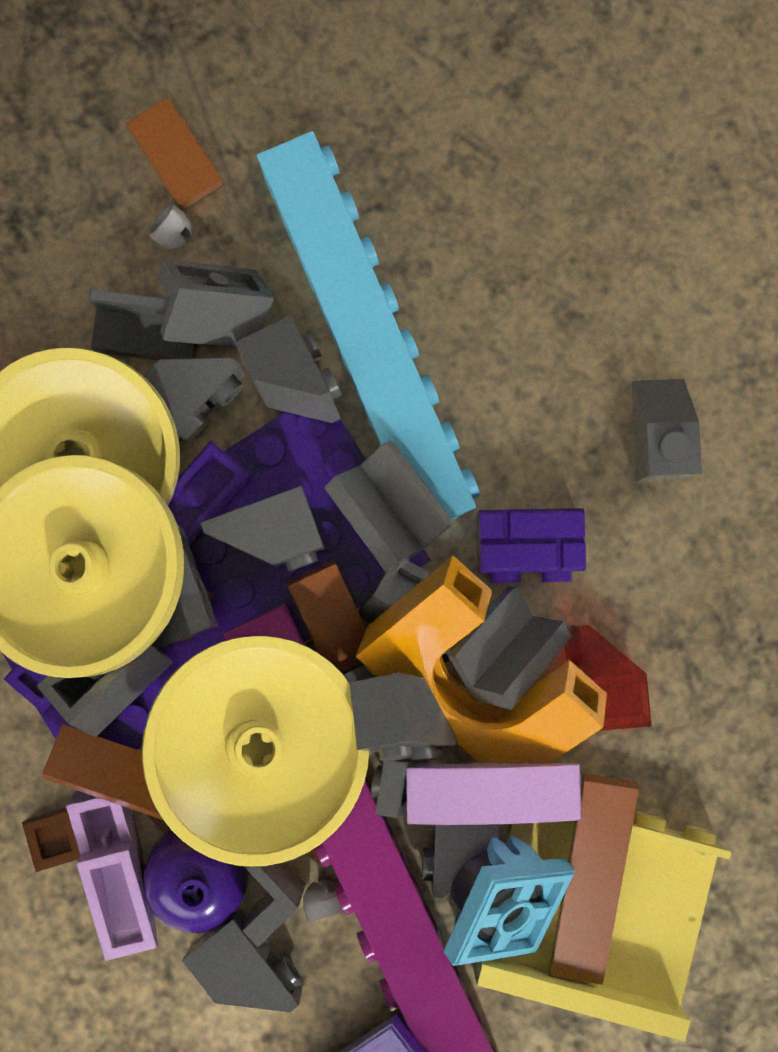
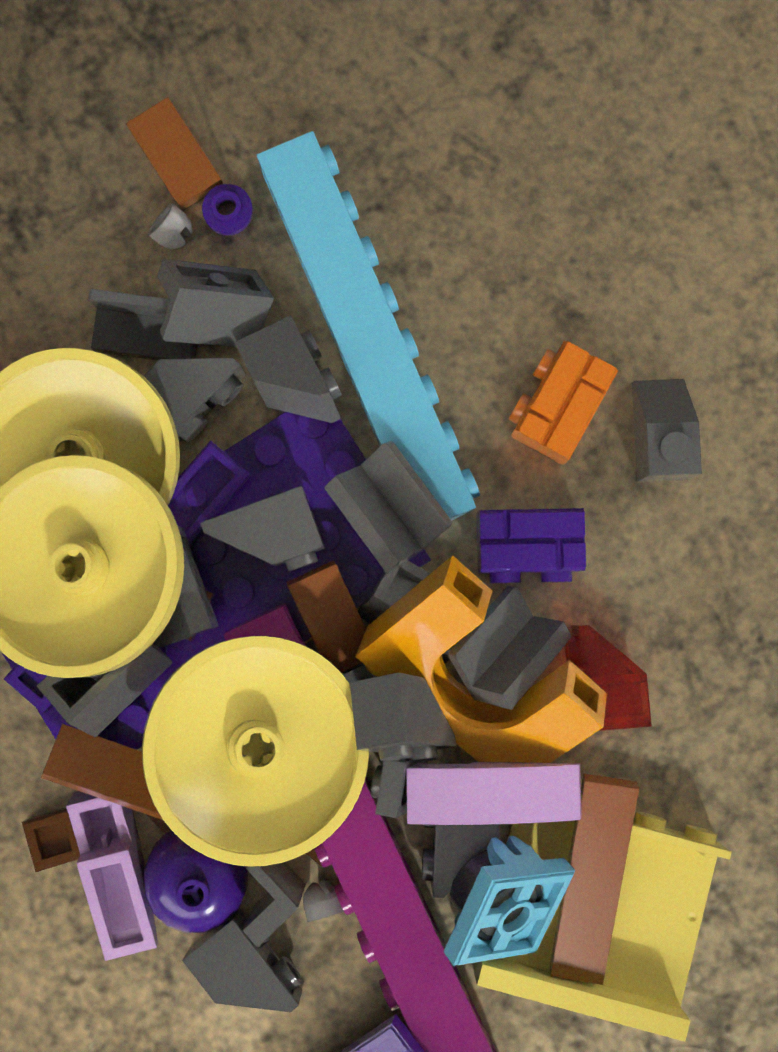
(231, 223): none -> dark purple plate
(563, 402): none -> orange brick

